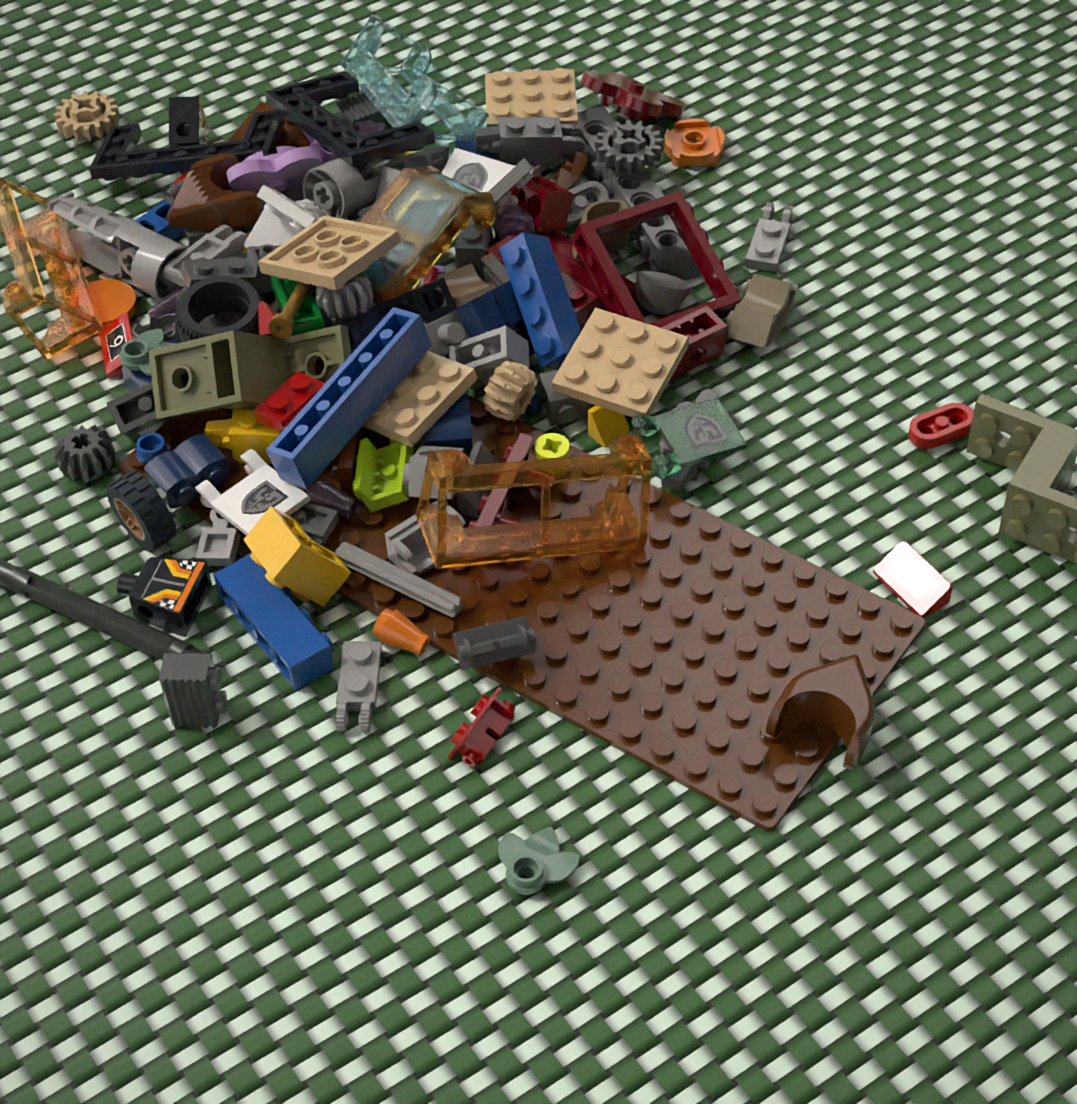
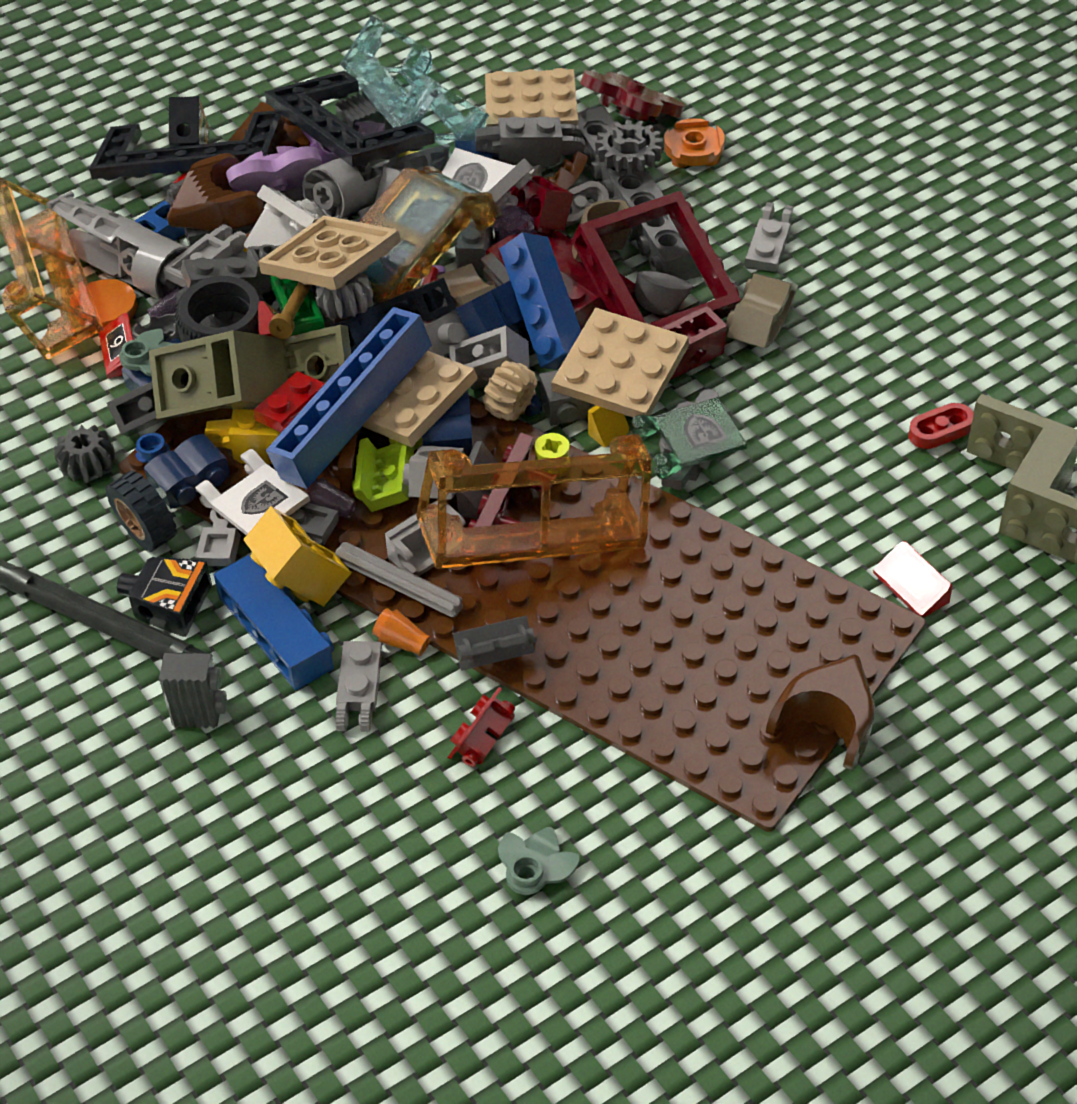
(86, 115): tan gear -> none

